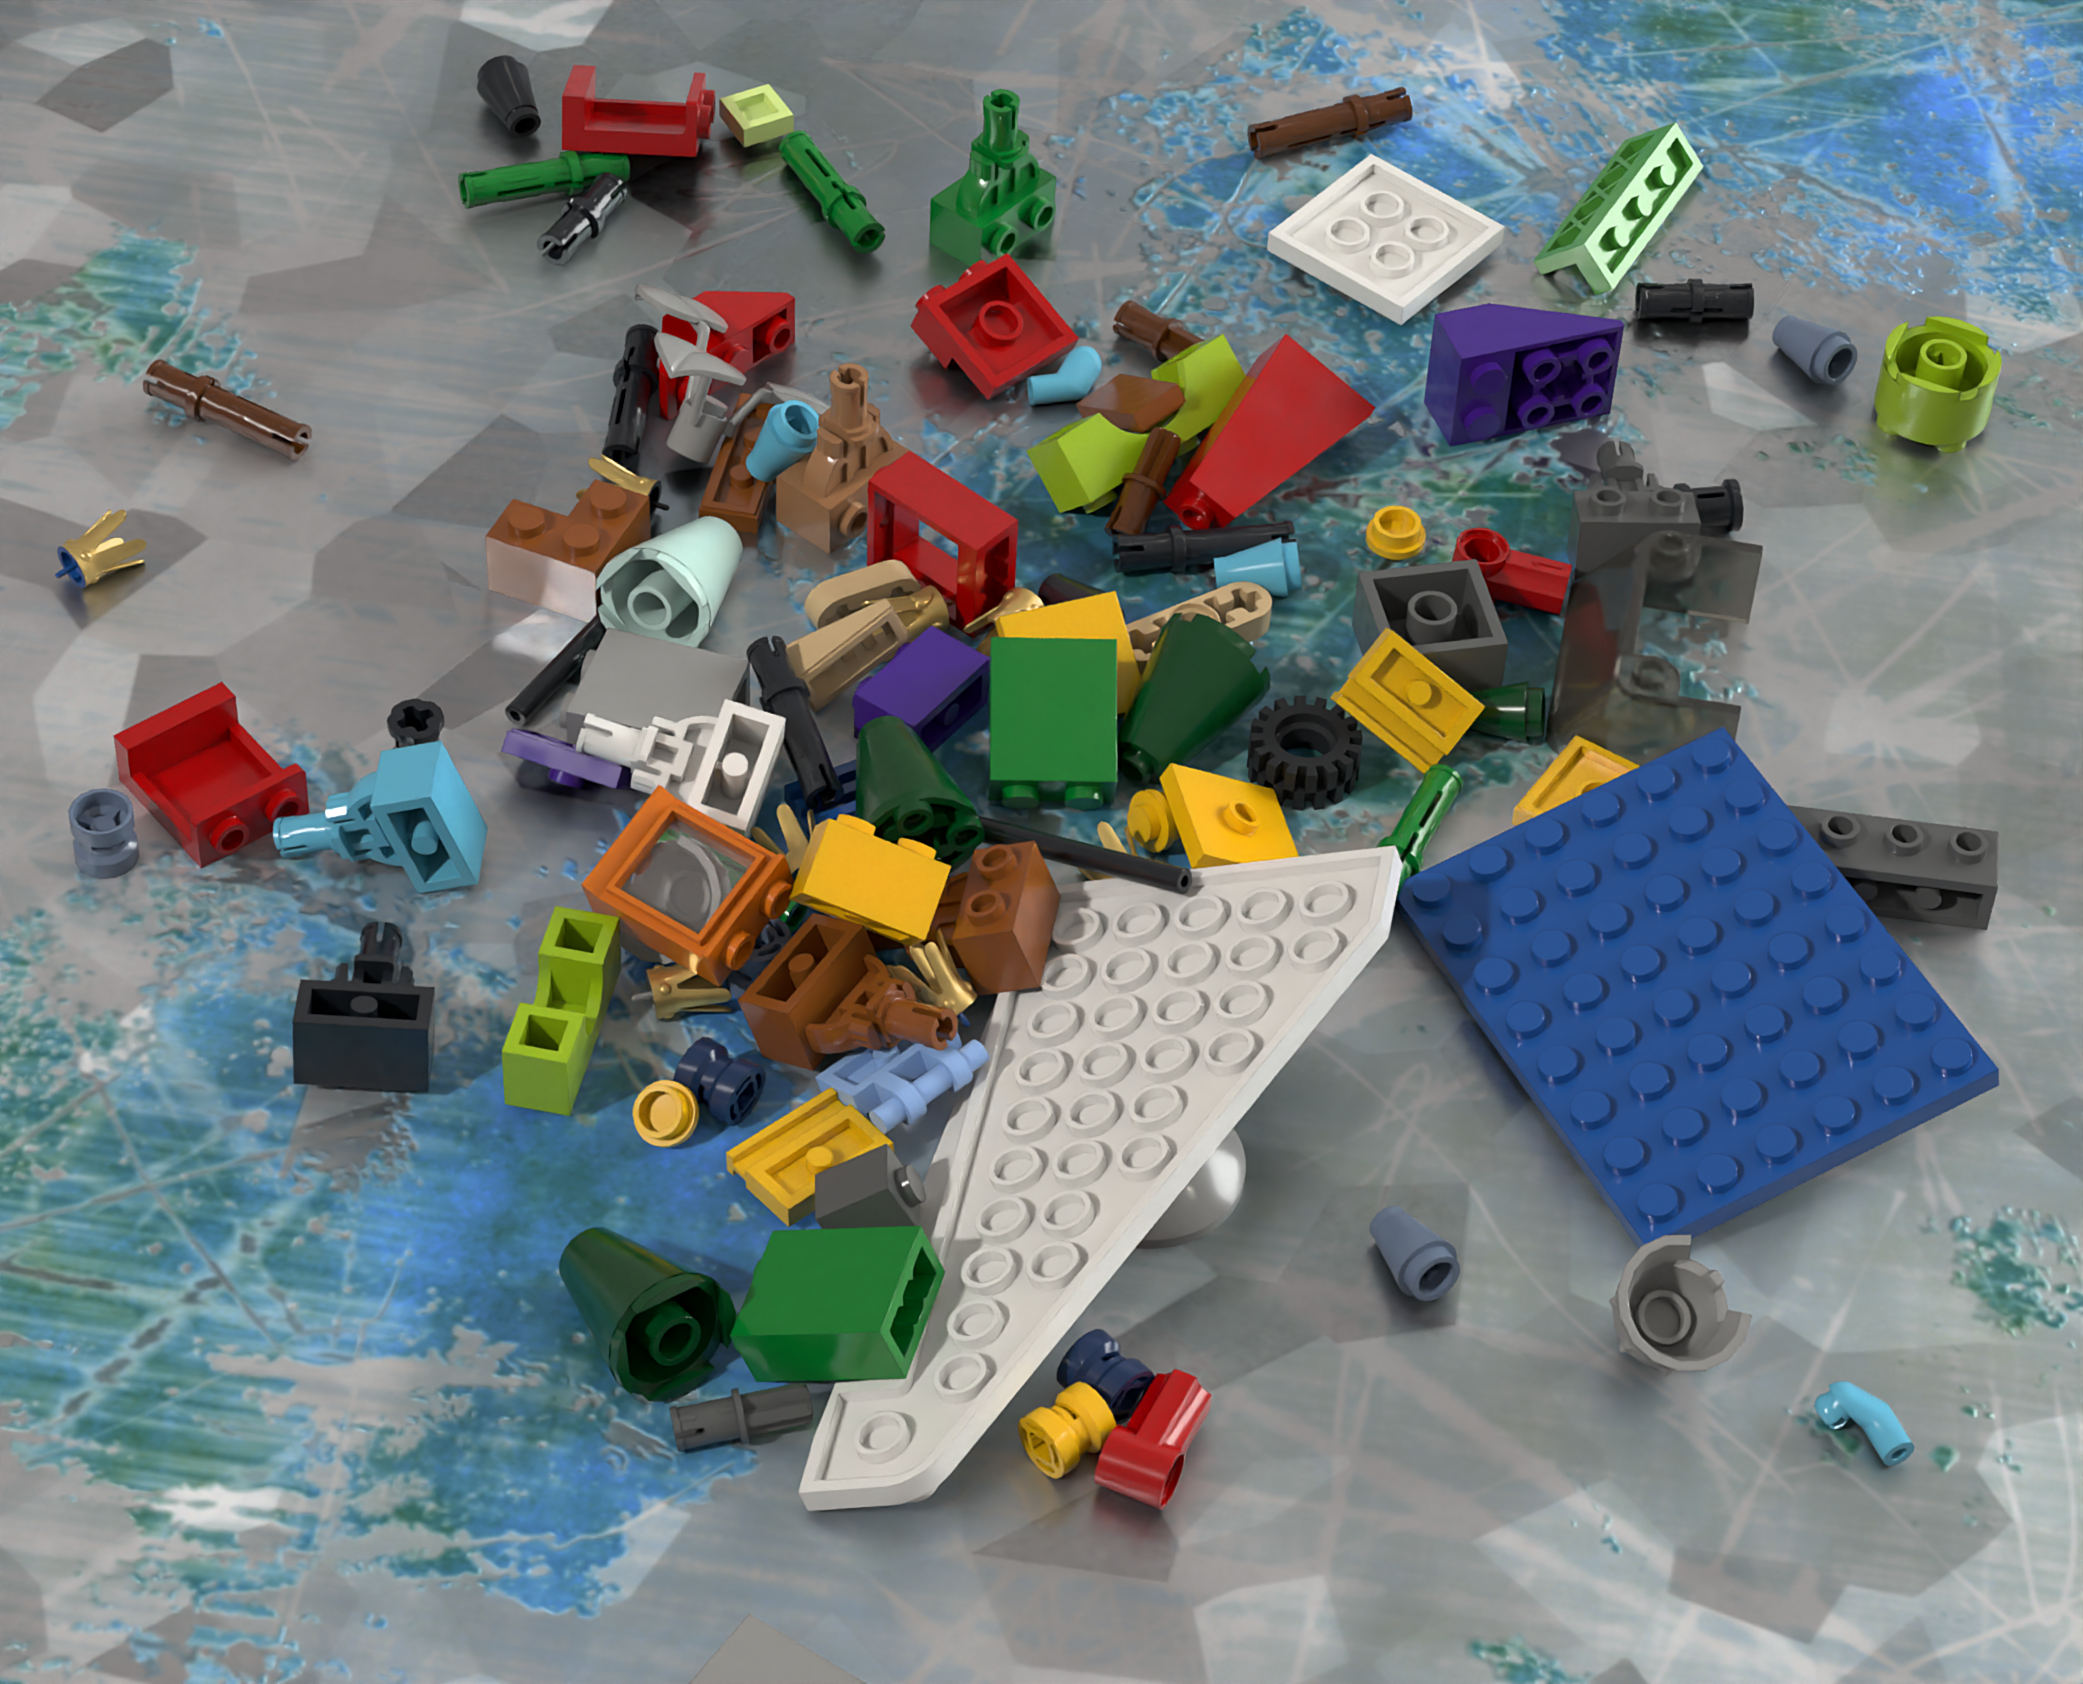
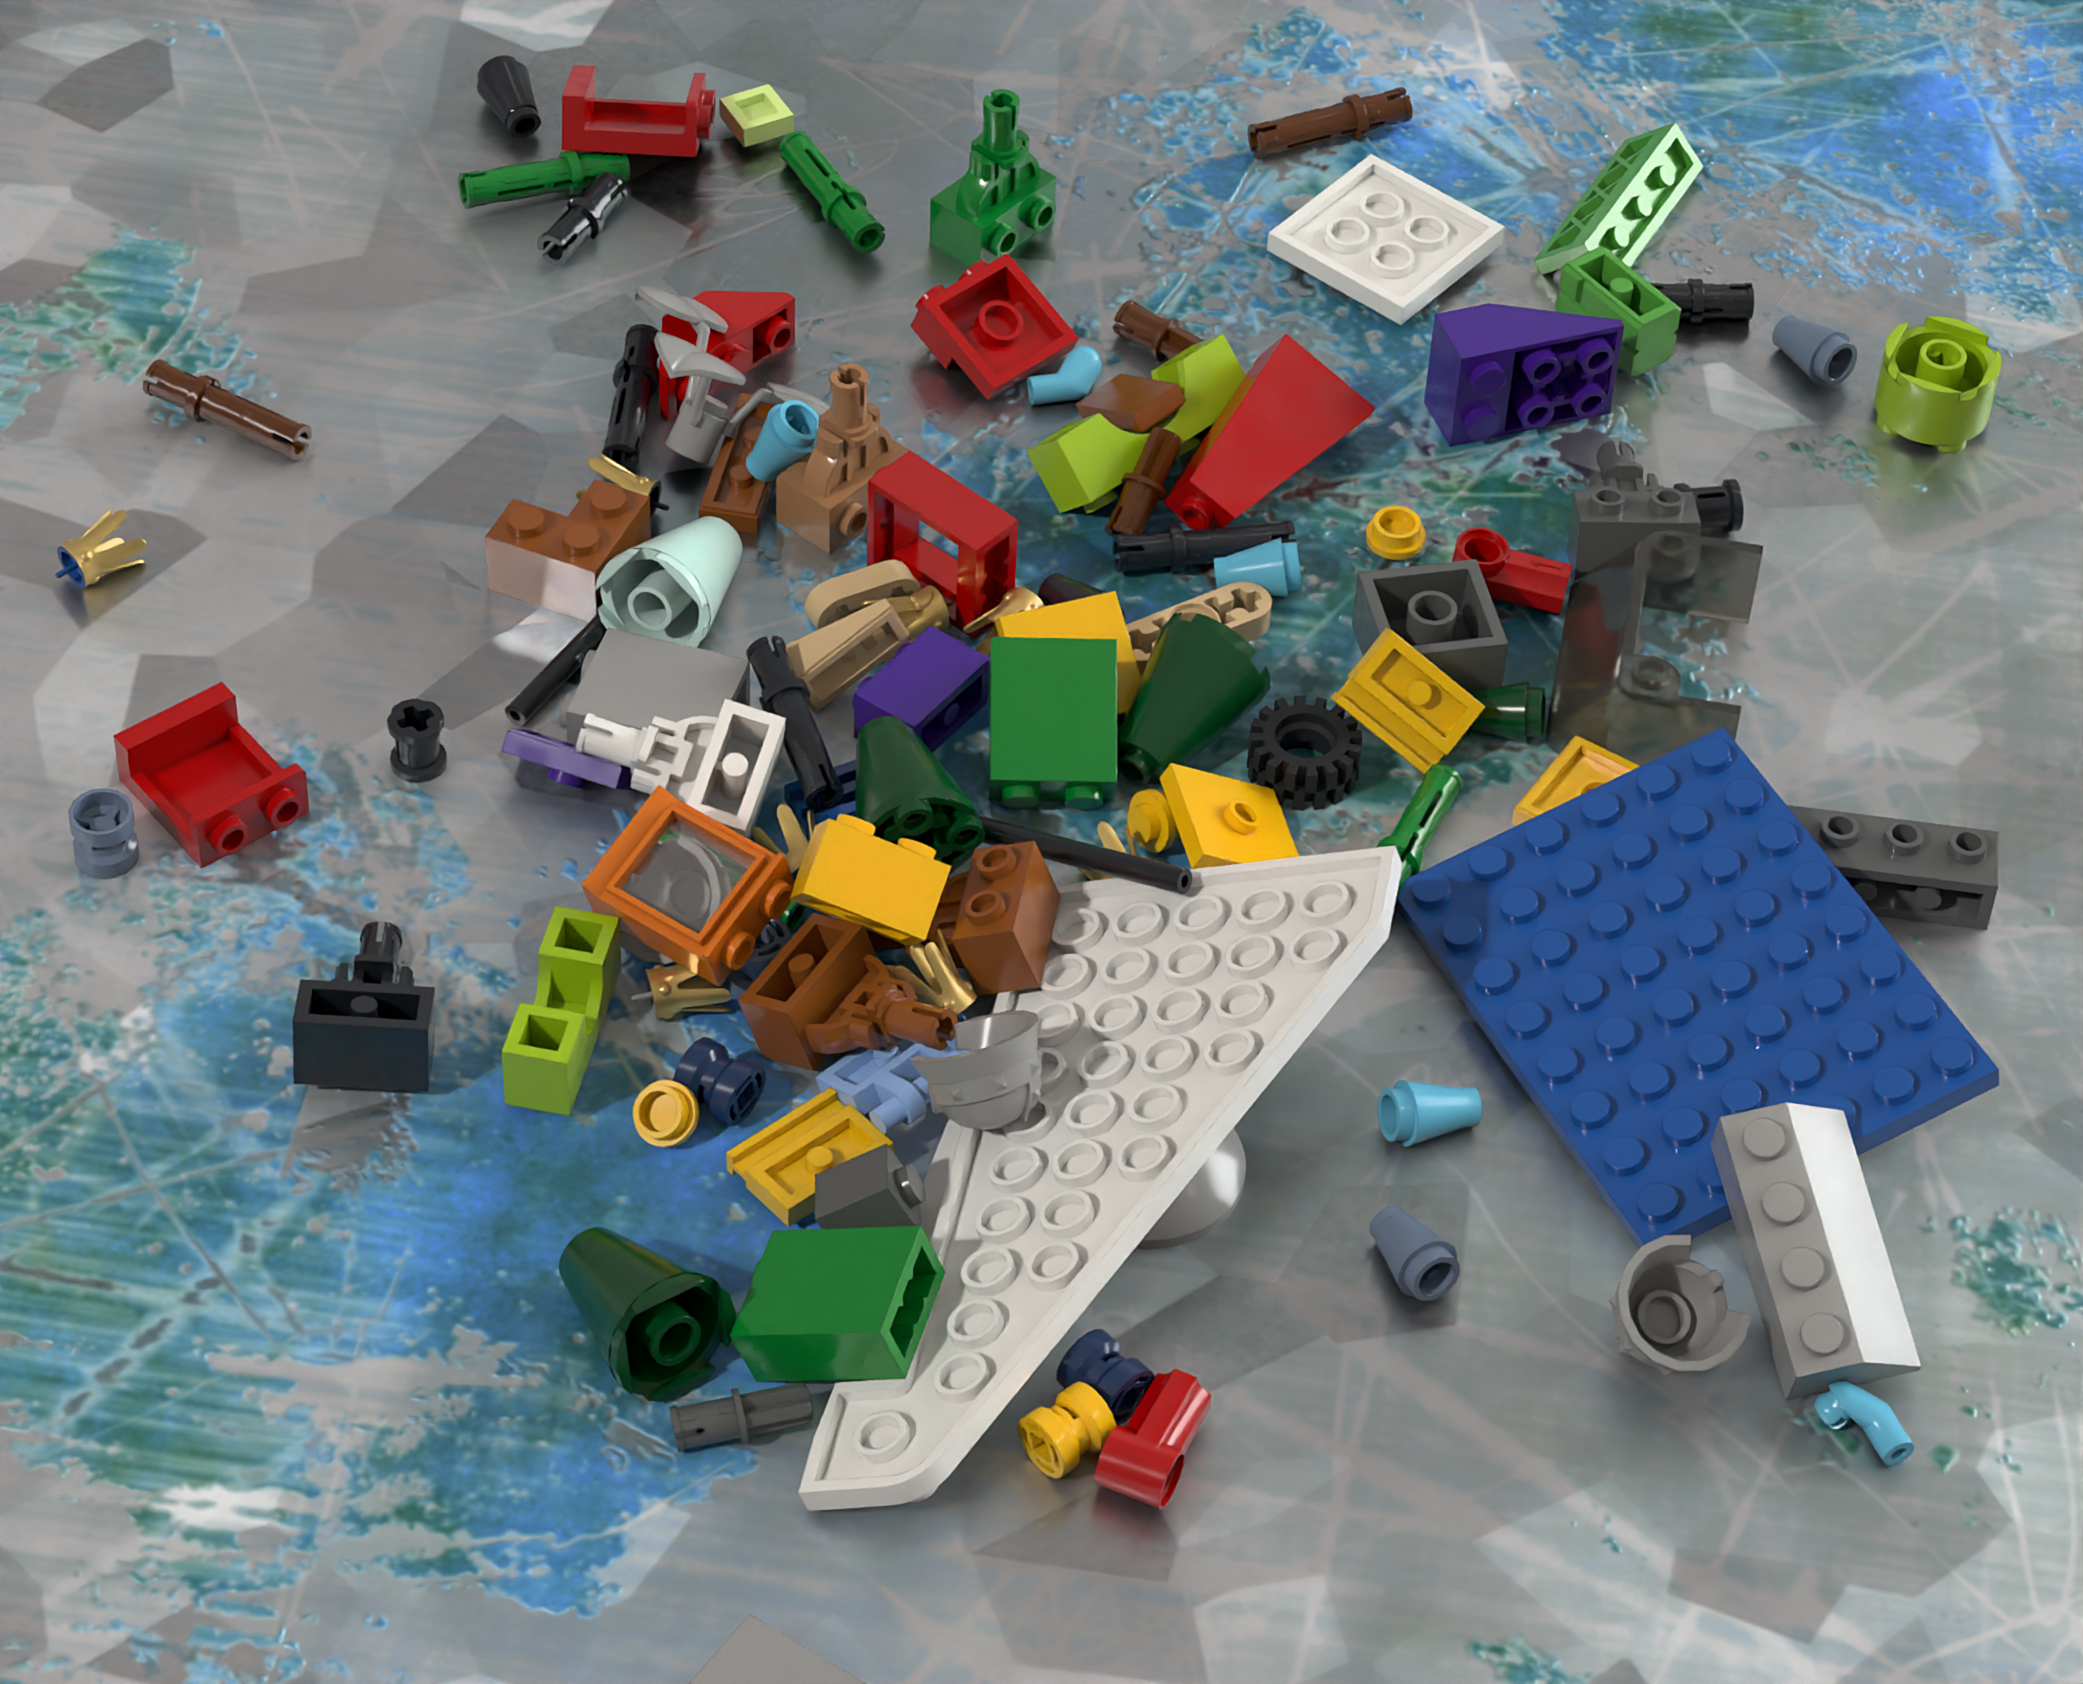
(401, 815): medium azure brick -> none
(993, 1081): none -> light grey helmet
(1424, 1111): none -> medium azure cone
(1608, 288): none -> bright green brick
(1812, 1248): none -> light grey slope

